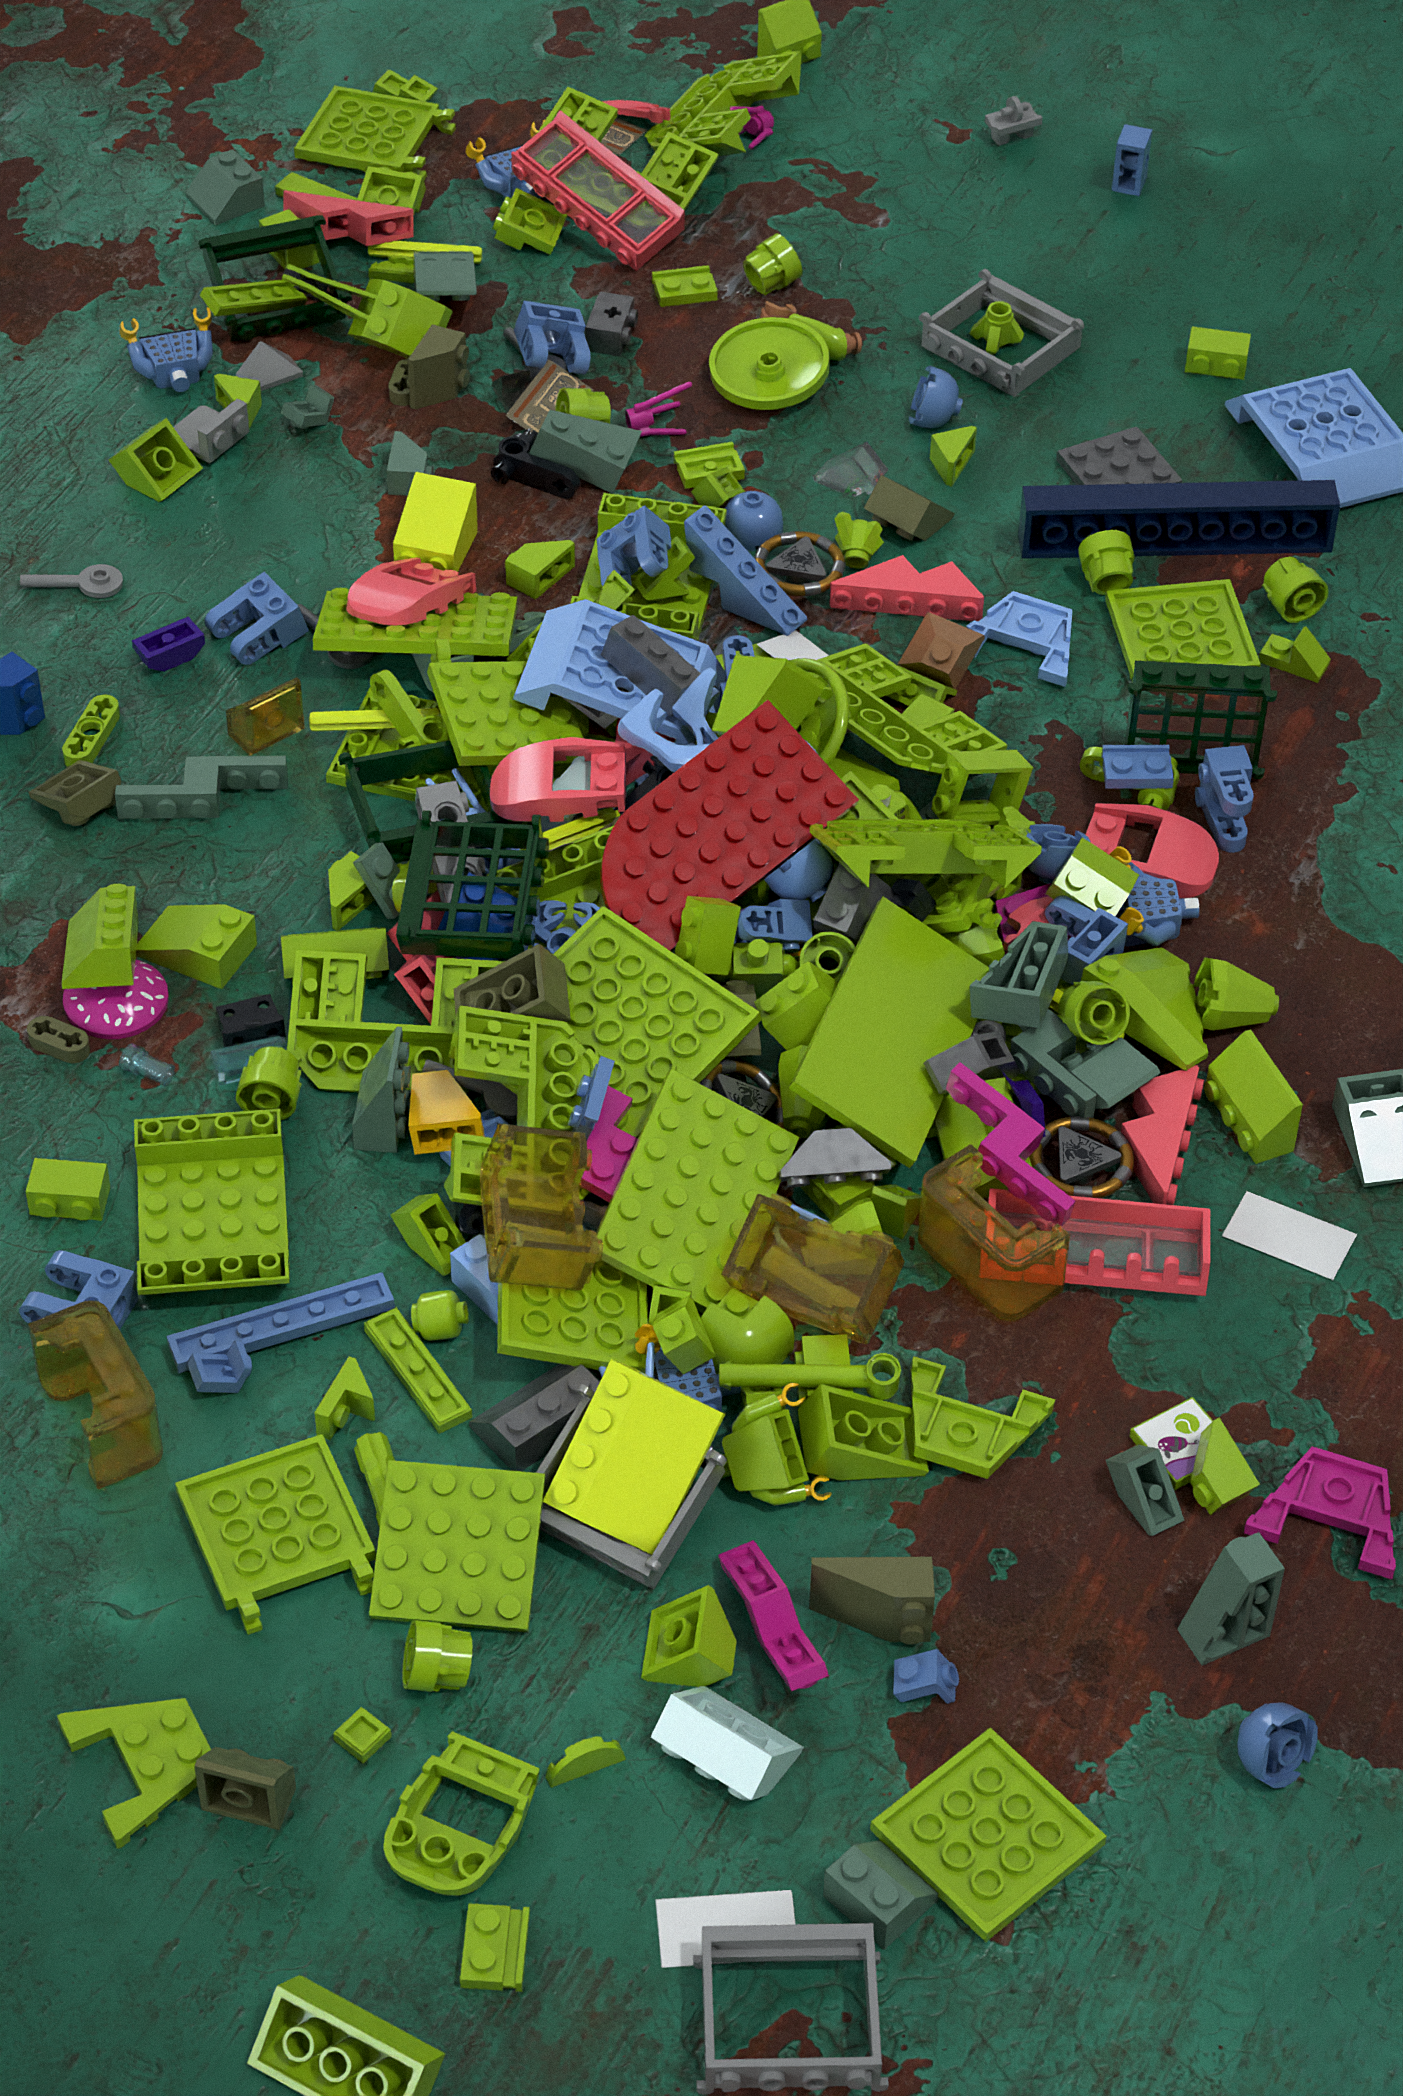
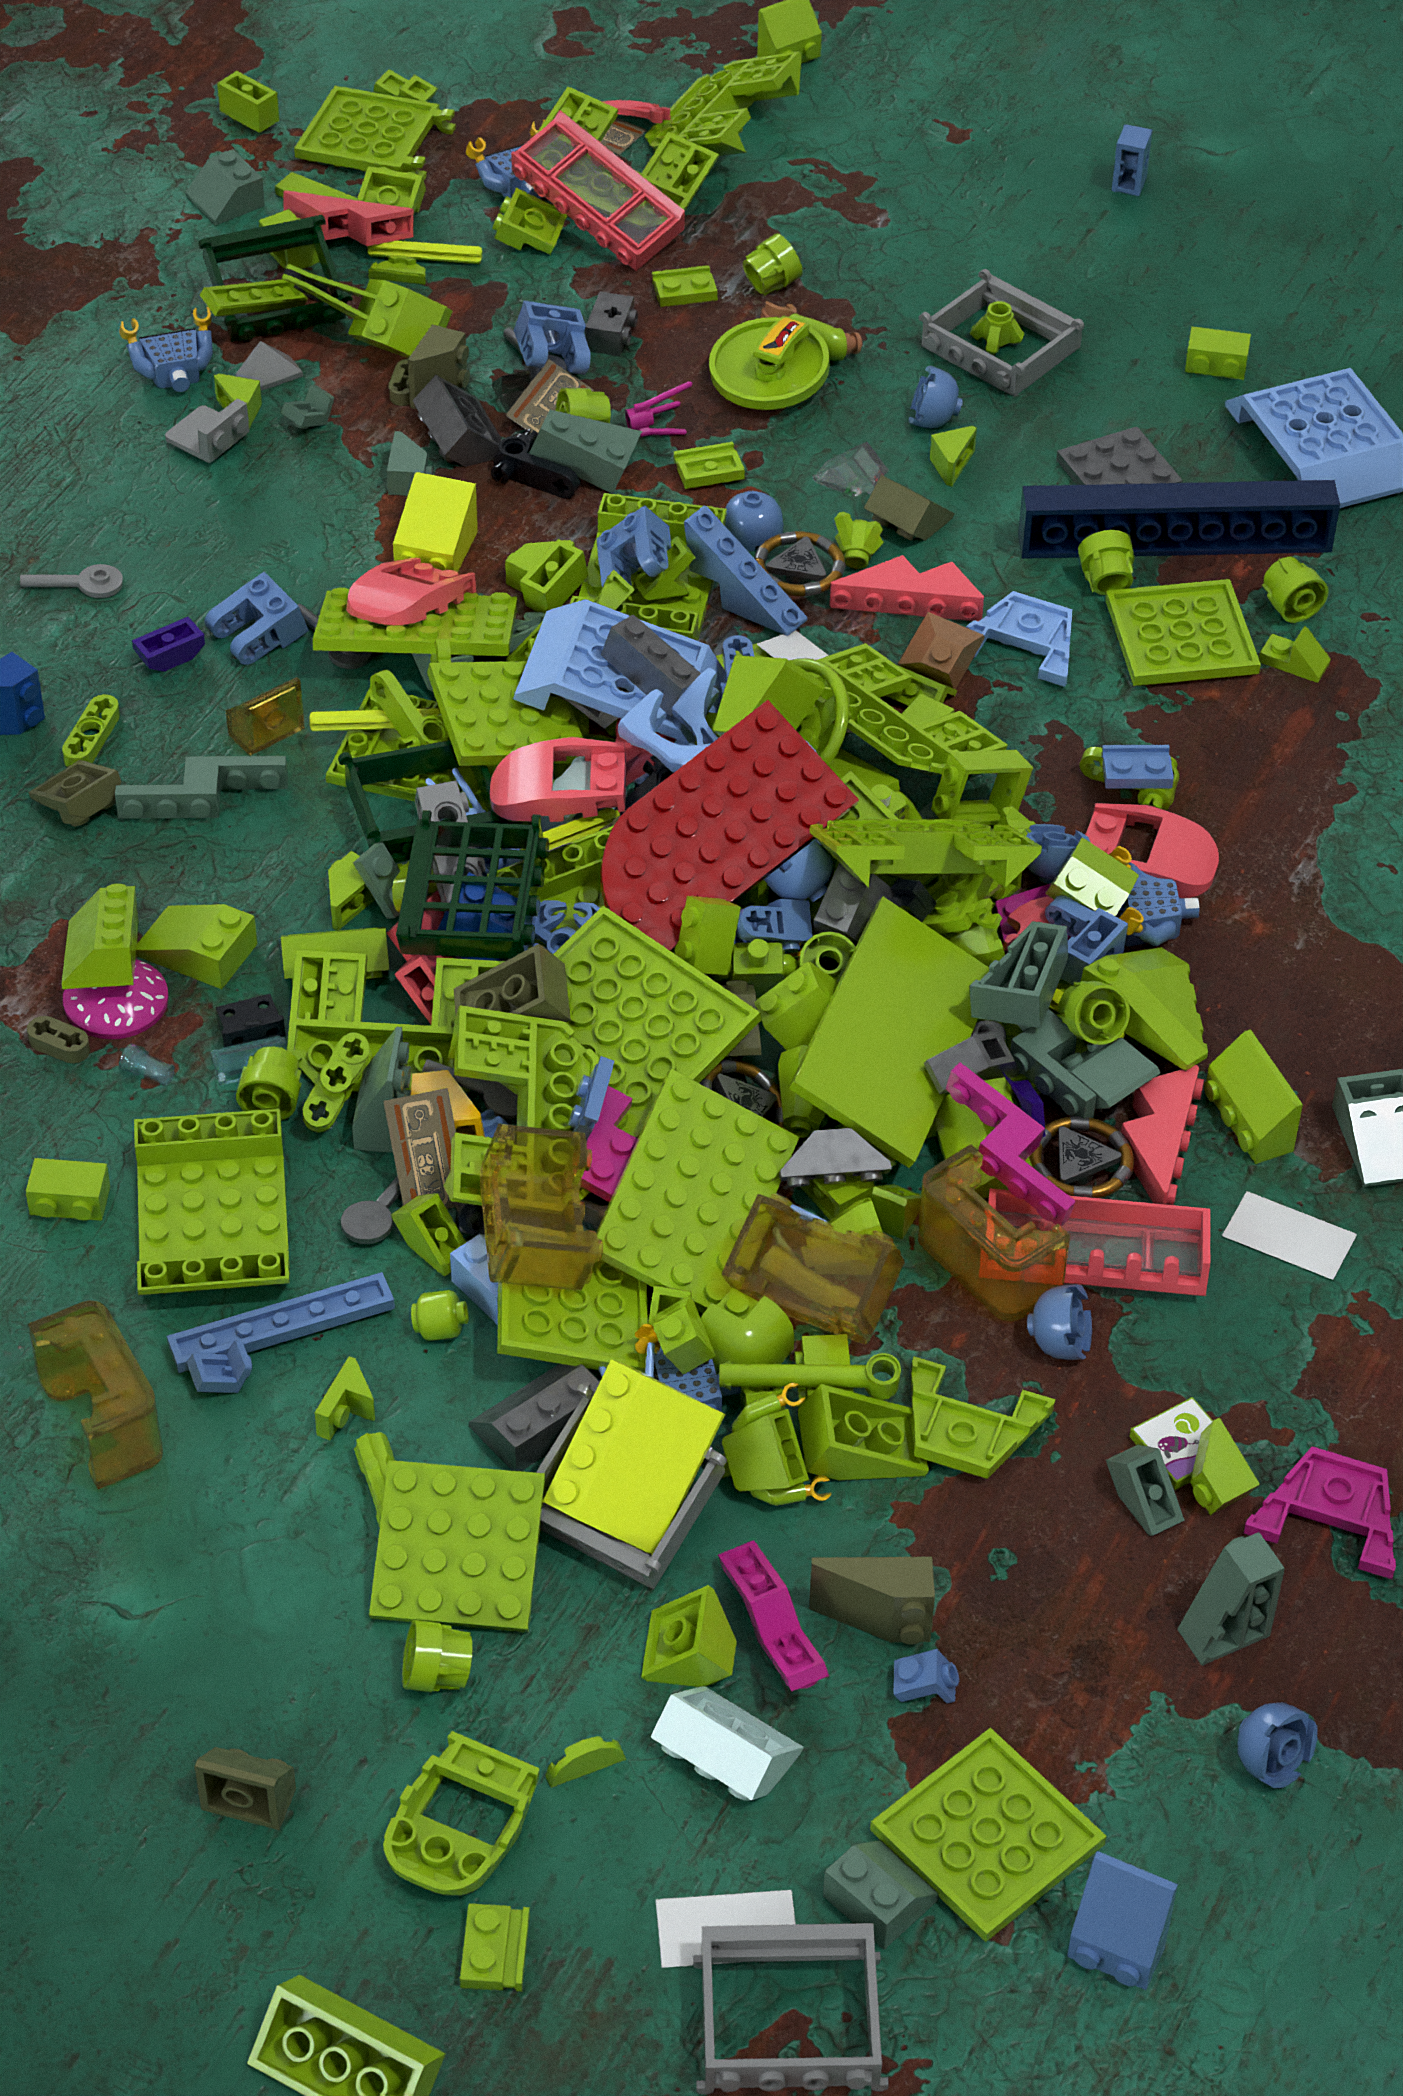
(91, 1277): medium blue brick -> none
(156, 462): lime slope -> none
(158, 1747): lime wing -> none
(248, 101): none -> lime brick
(276, 1525): lime plate -> none
(340, 1068): none -> lime axle
(362, 1735): lime tile -> none
(370, 1220): none -> flat silver piece
(418, 1370): lime tile -> none
(421, 1142): none -> sticker
(444, 274): sand green slope -> none
(457, 423): none -> flat silver slope
(554, 577): none -> lime brick
(717, 489): lime slope -> none
(759, 124): dark pink plant -> none
(780, 339): none -> slope
(1013, 118): light grey hips -> none
(1061, 1323): none -> medium blue cylinder
(1122, 1921): none -> medium blue slope
(1200, 680): dark green window -> none
(1226, 794): medium blue brick -> none
(1232, 996): lime cone -> none

